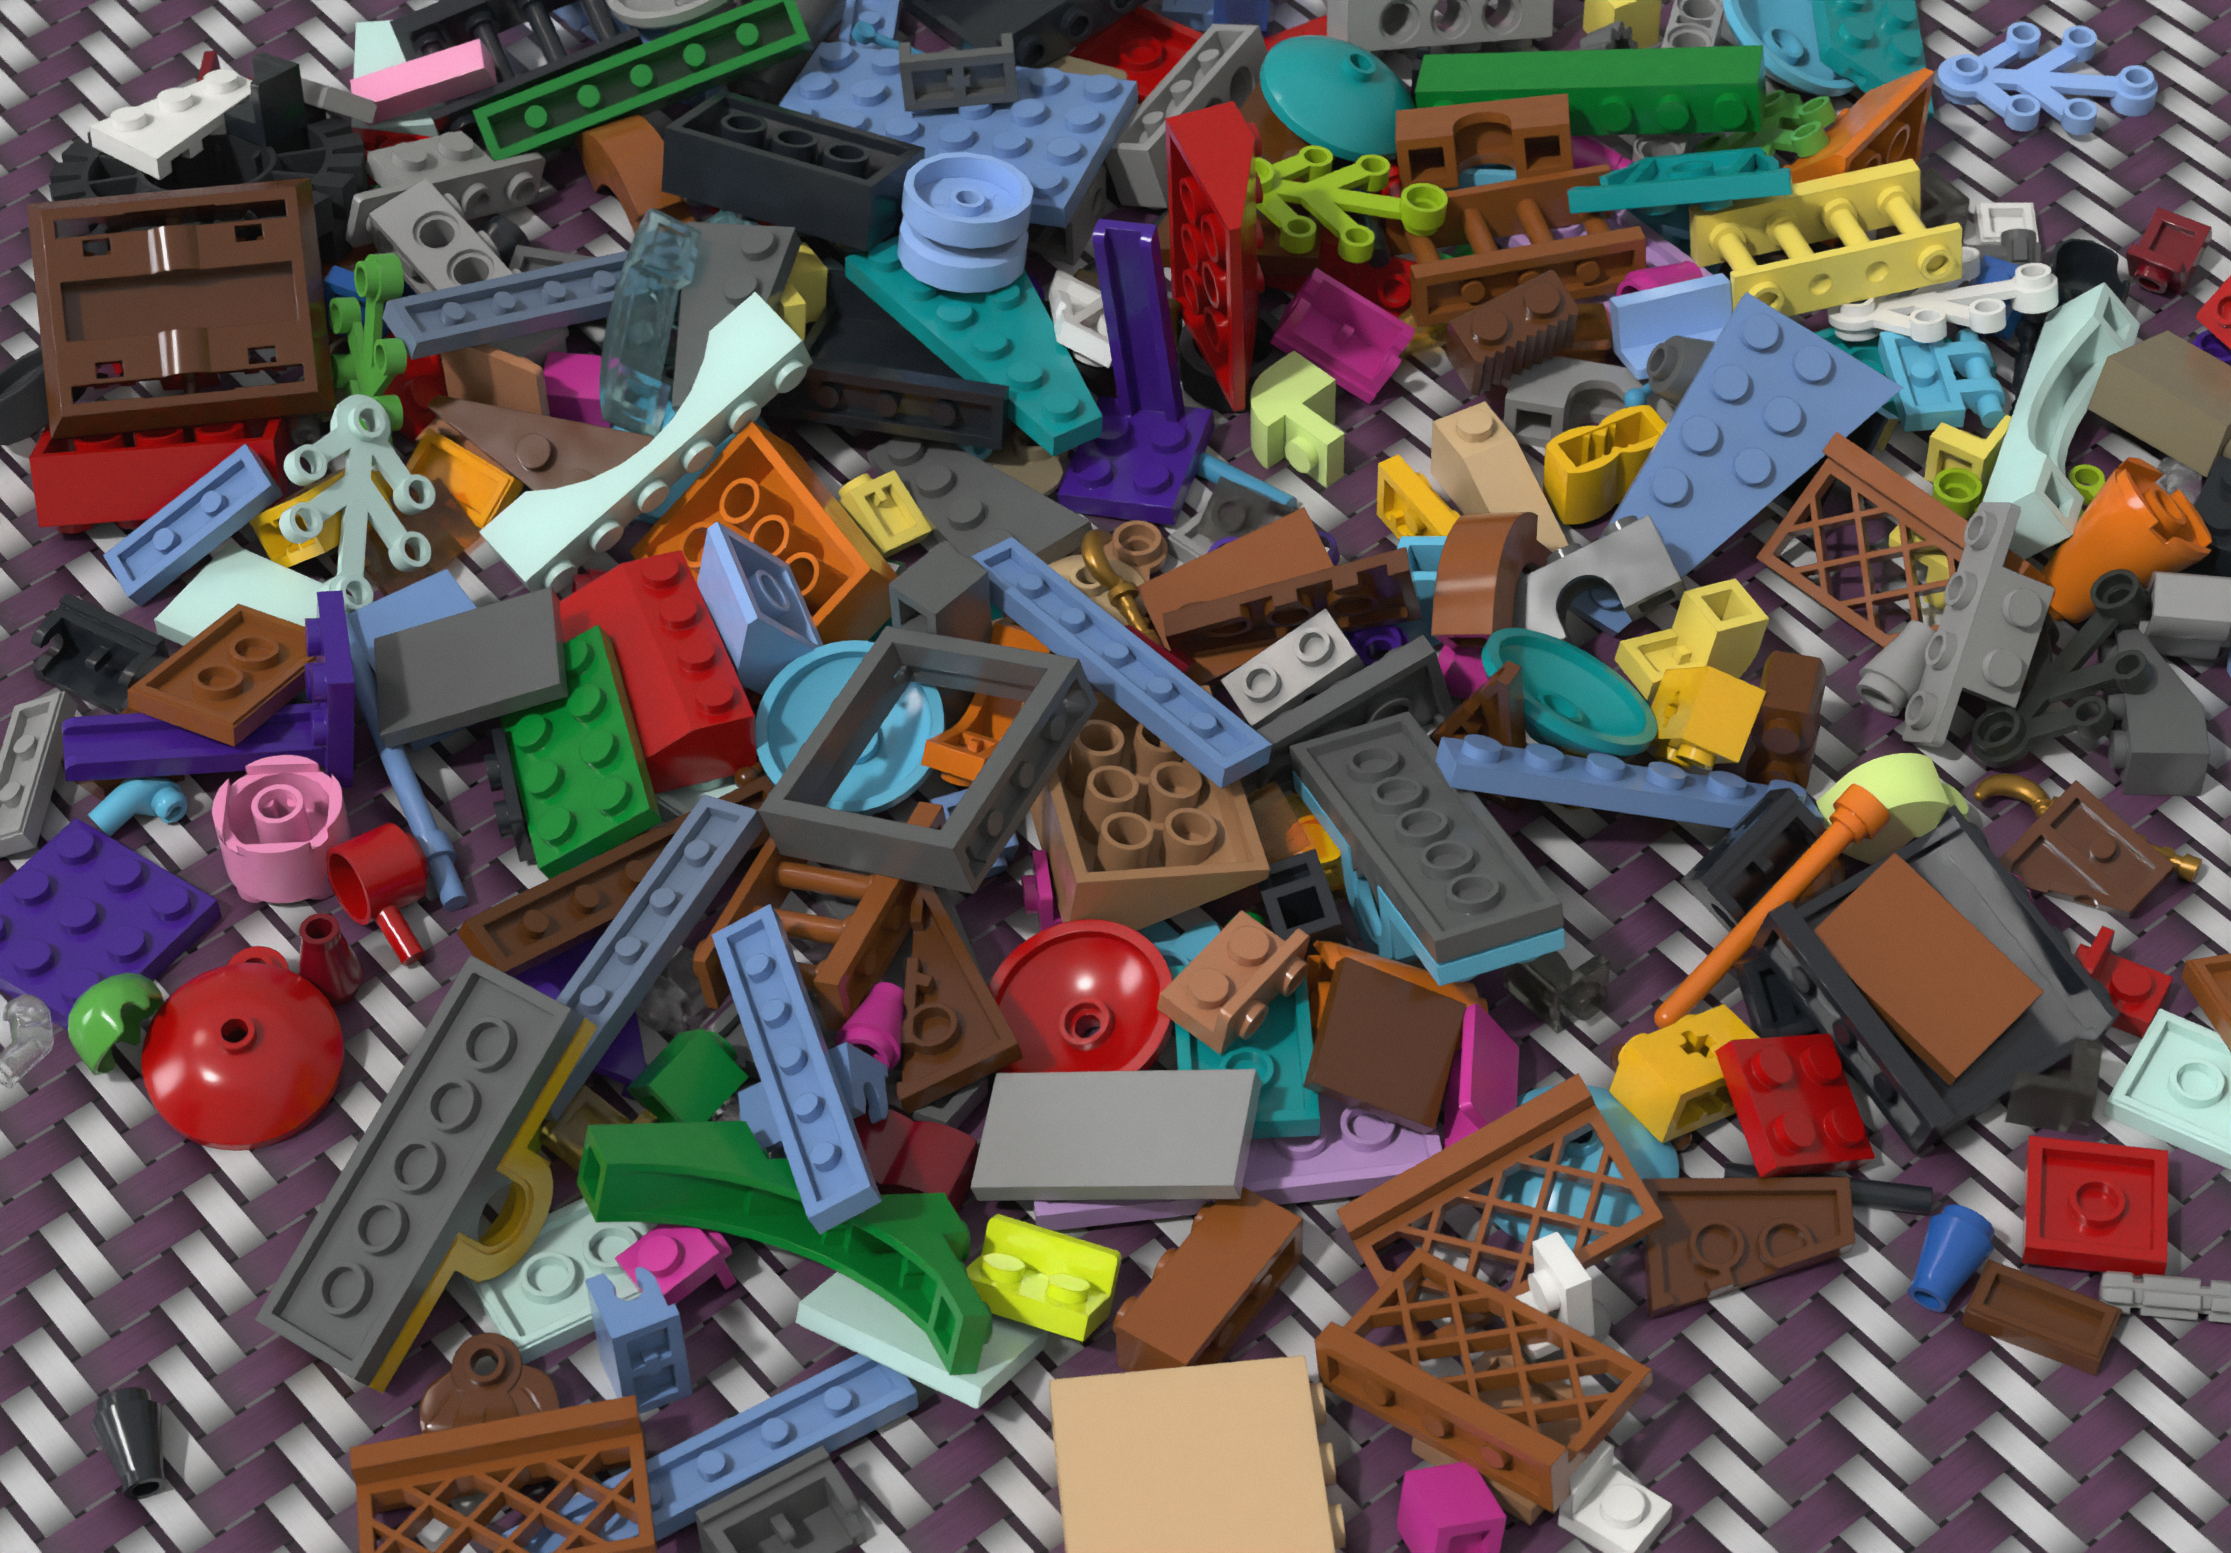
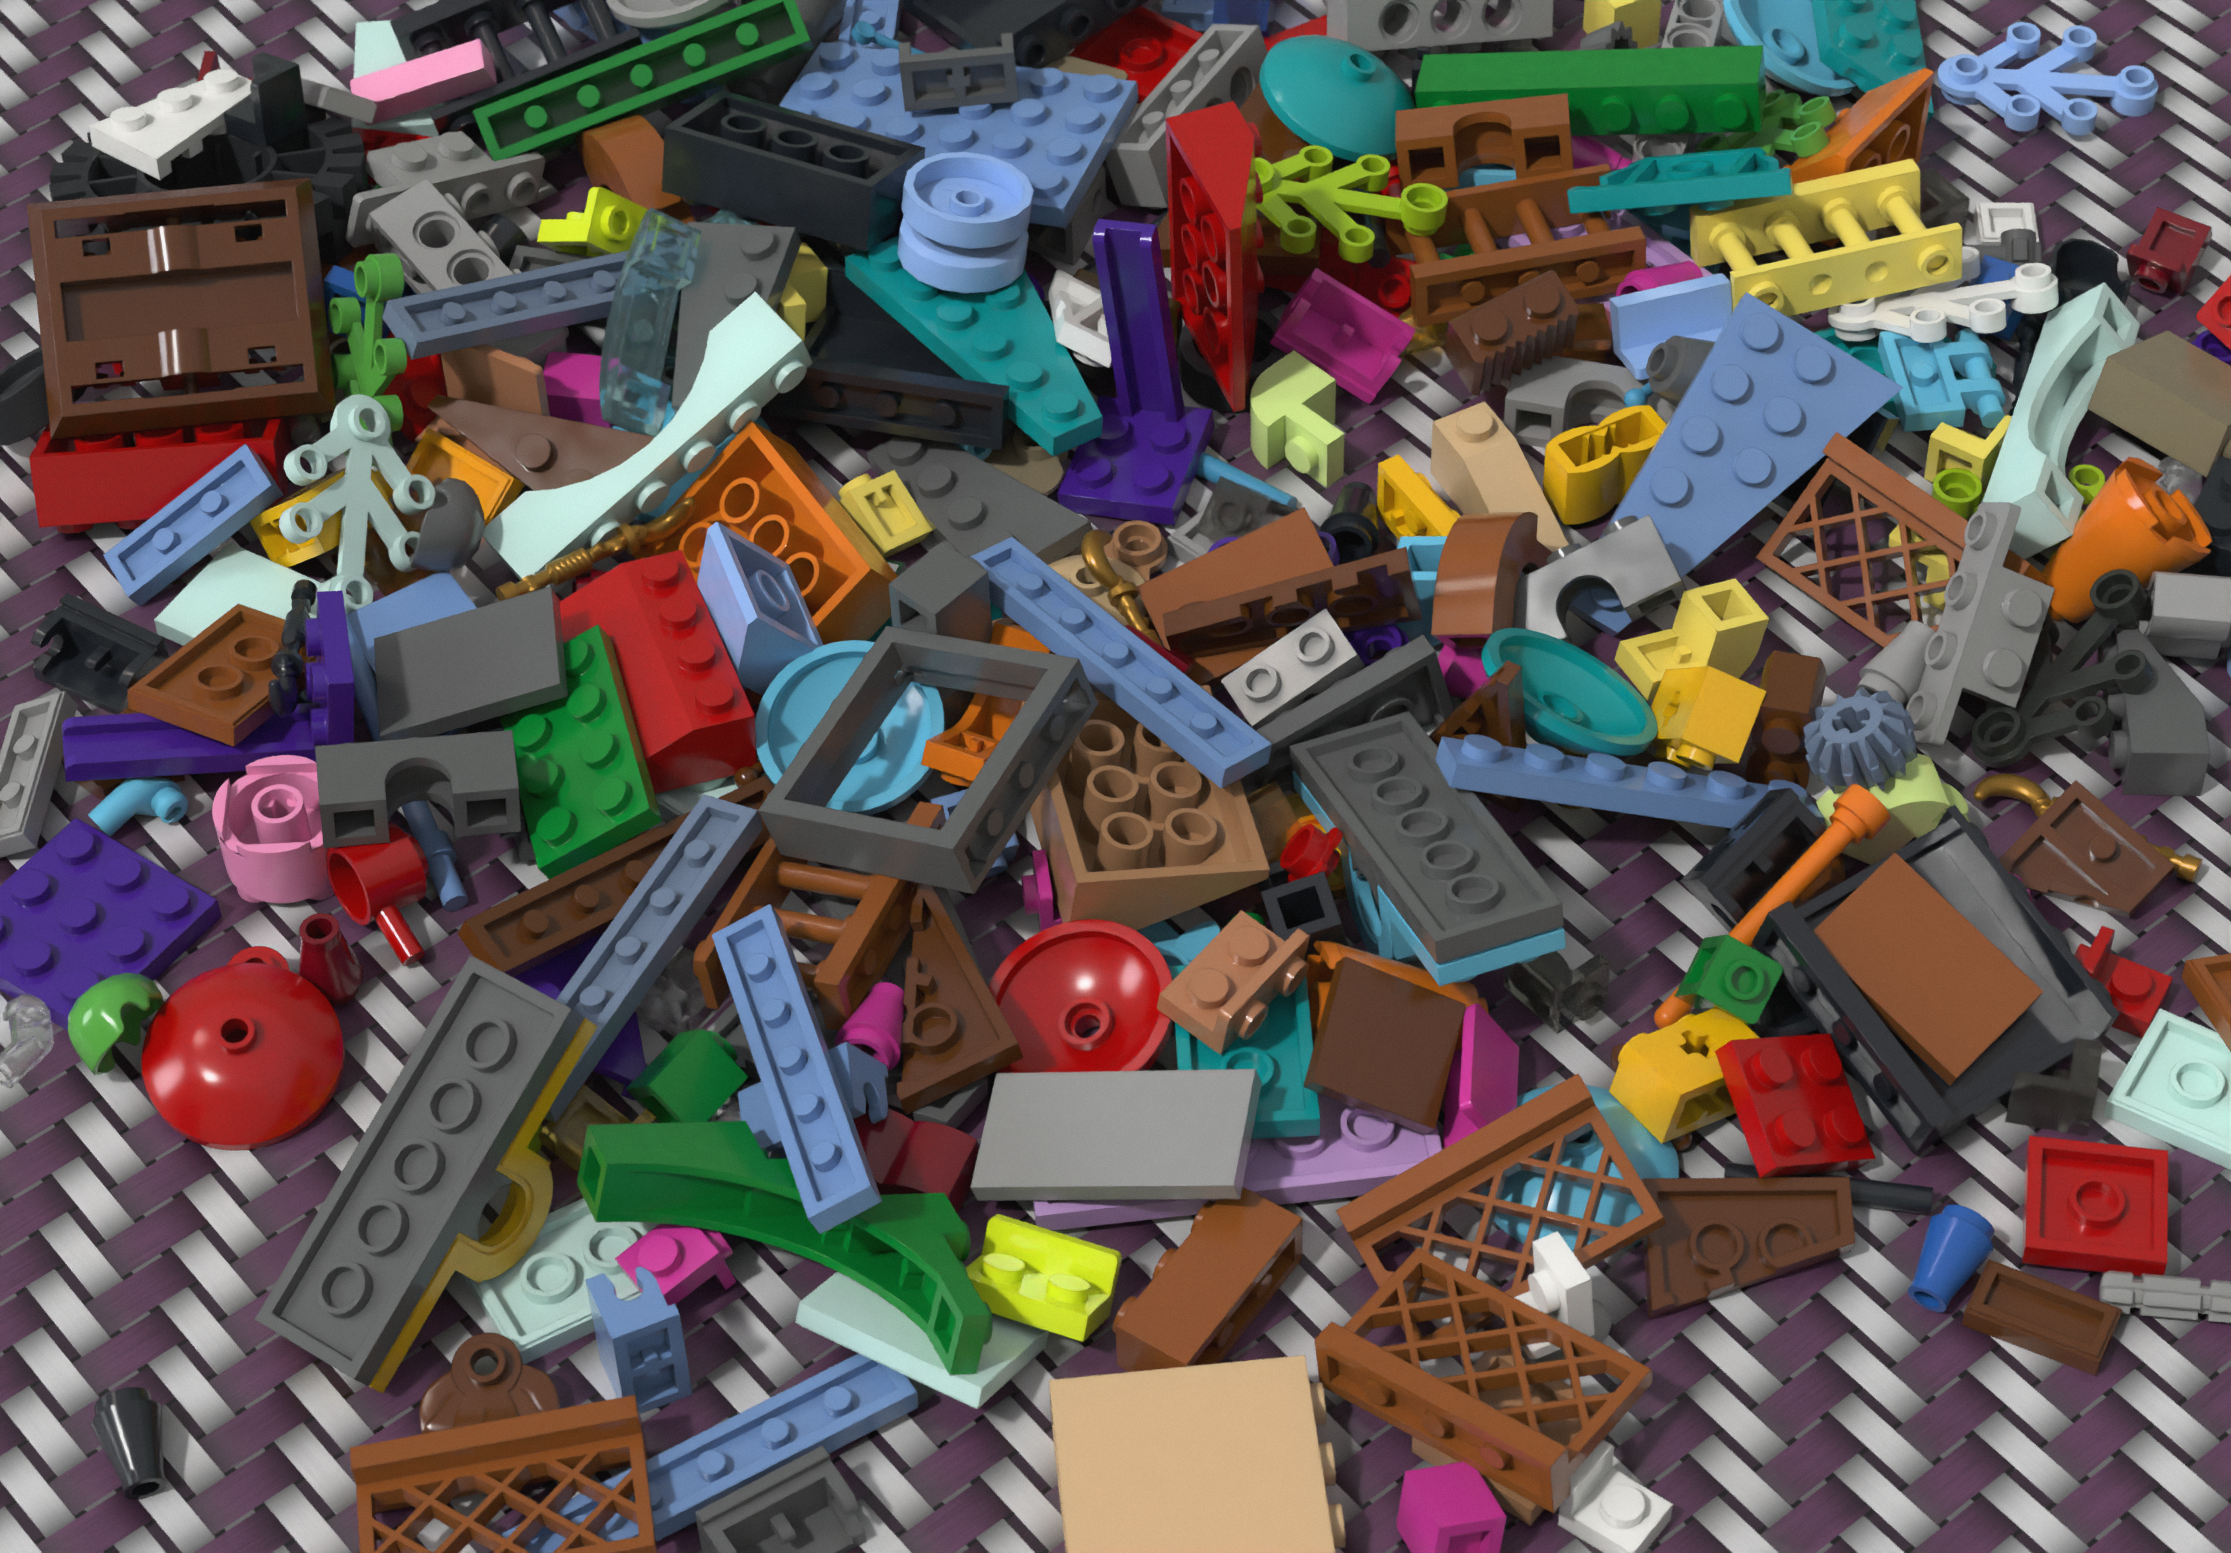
(287, 663): none -> black piece
(450, 529): none -> dark grey hair
(463, 772): none -> dark grey arch
(581, 560): none -> pearl gold piece
(601, 230): none -> neon yellow bracket
(1311, 852): none -> red plate
(1354, 522): none -> black cone
(1730, 978): none -> green bracket
(1860, 741): none -> sand blue gear

